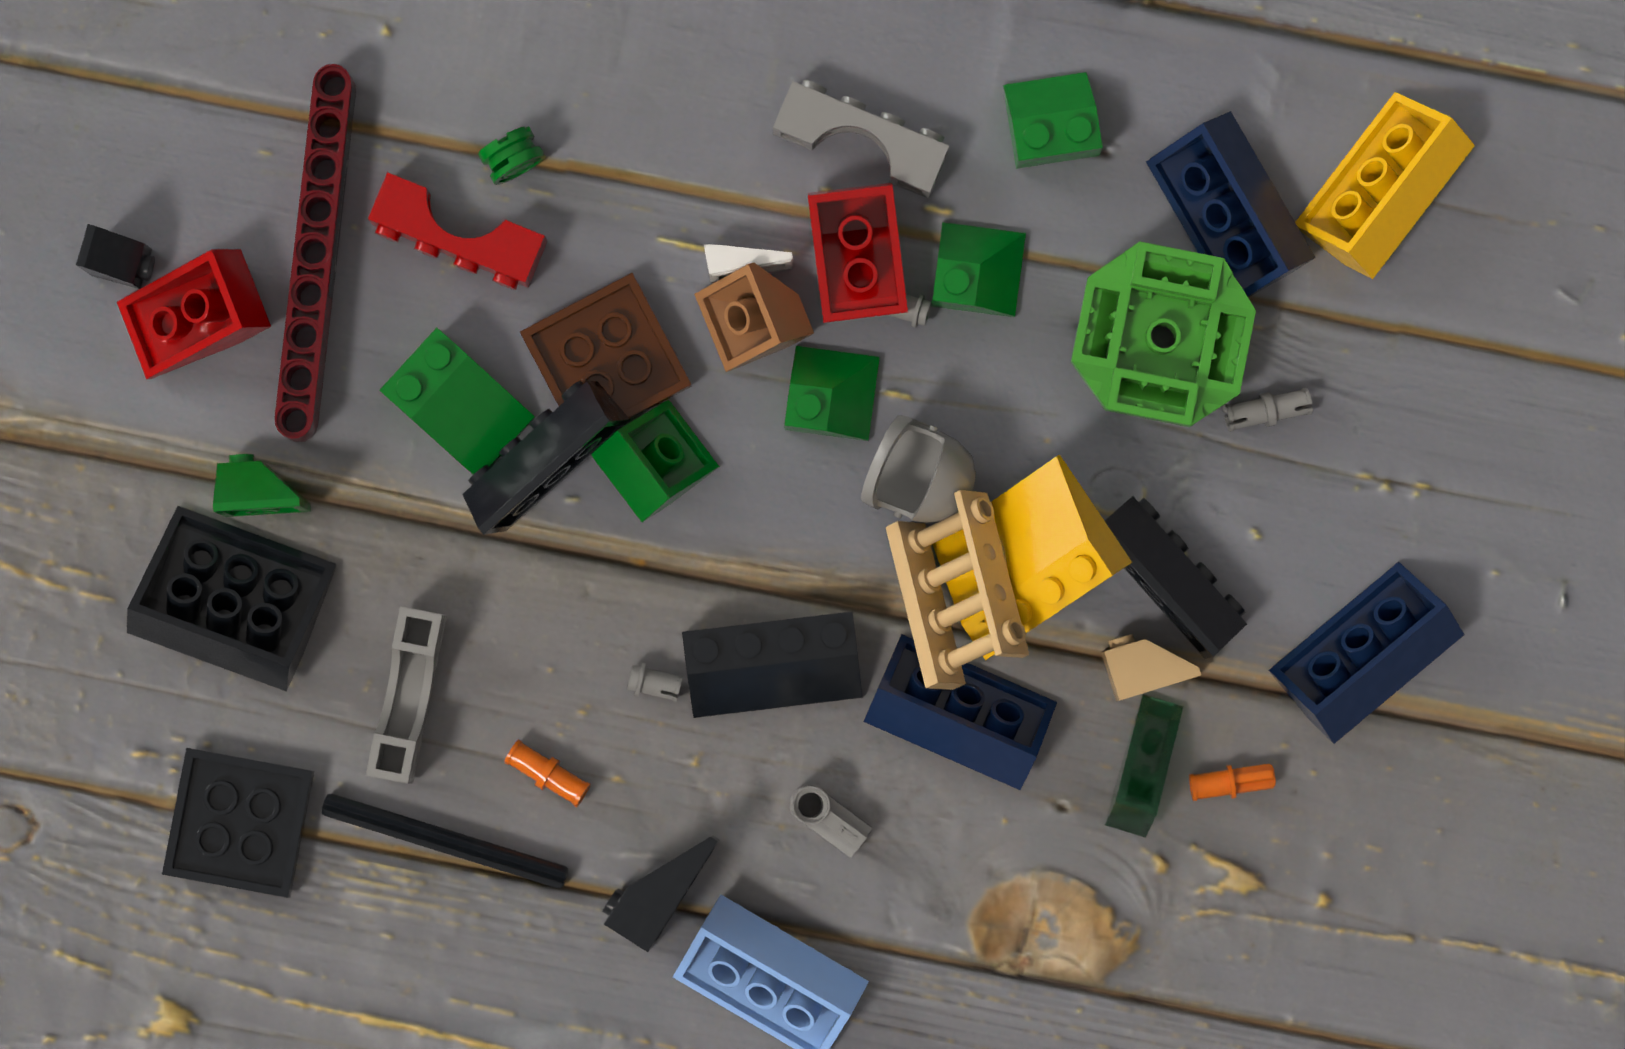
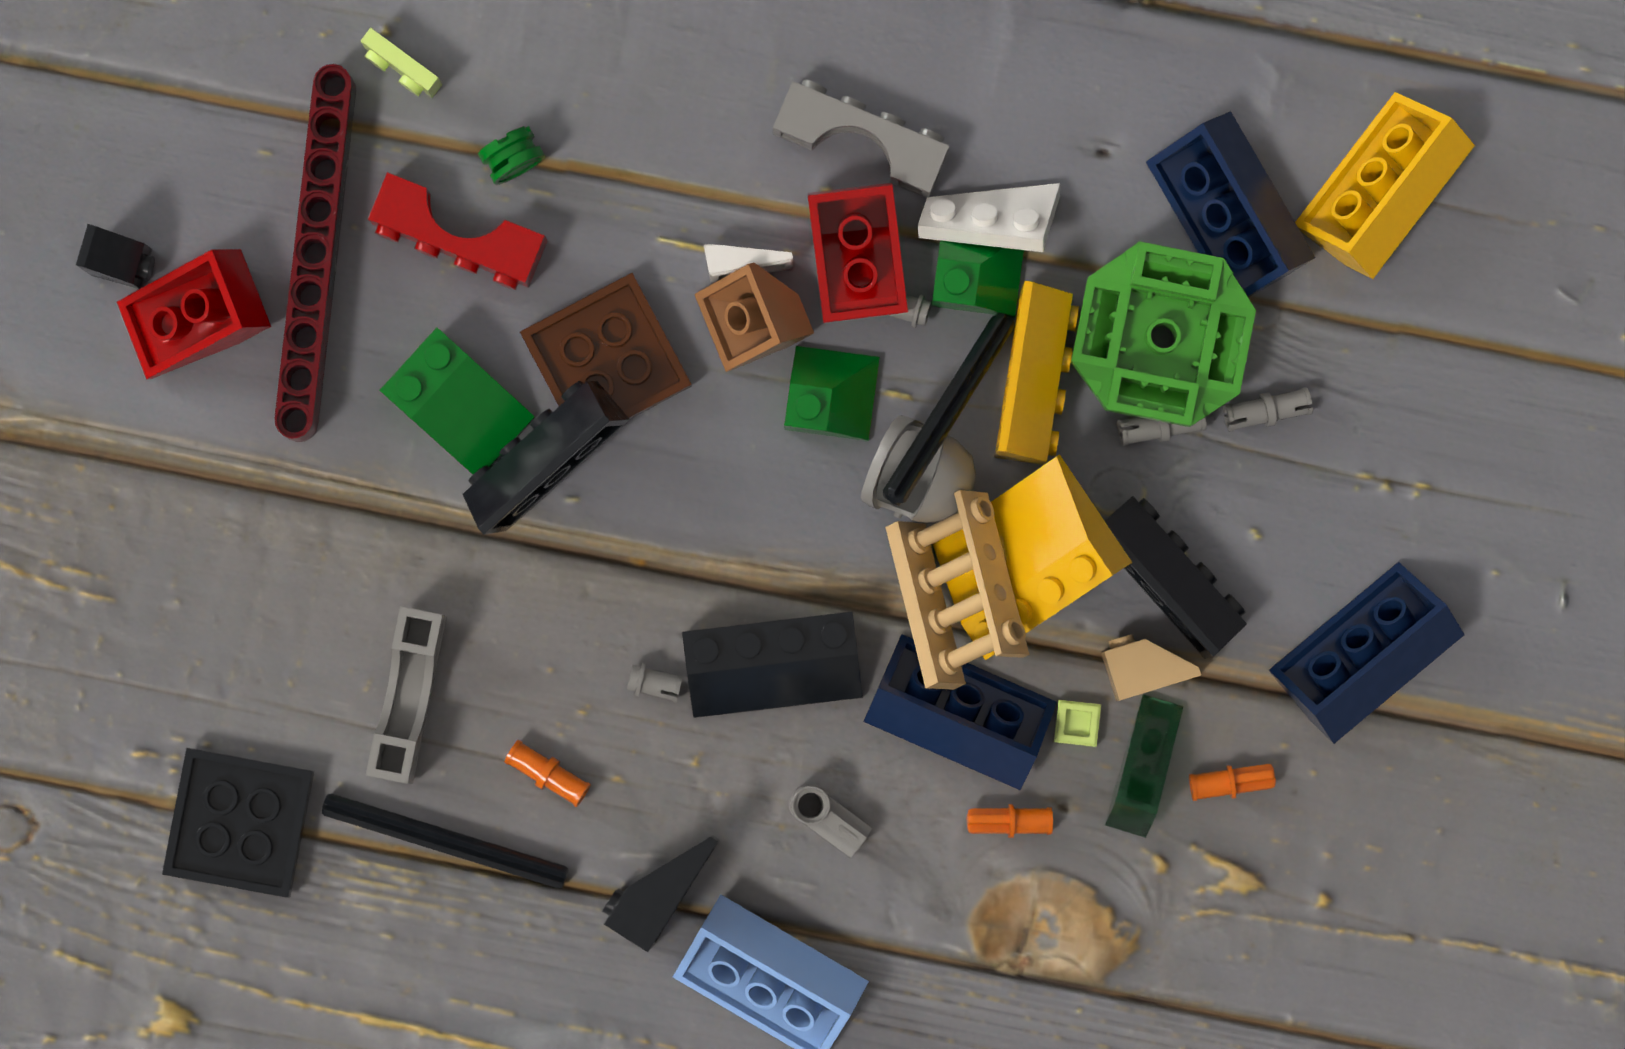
(230, 598): black slope -> none
(253, 489): green slope -> none
(385, 54): none -> yellowish green plate
(654, 460): green slope -> none
(948, 409): none -> black axle
(994, 218): none -> white wing
(1010, 820): none -> orange axle
(1034, 374): none -> yellow slope
(1052, 120): green slope -> none
(1077, 723): none -> yellowish green tile
(1142, 429): none -> light grey pin

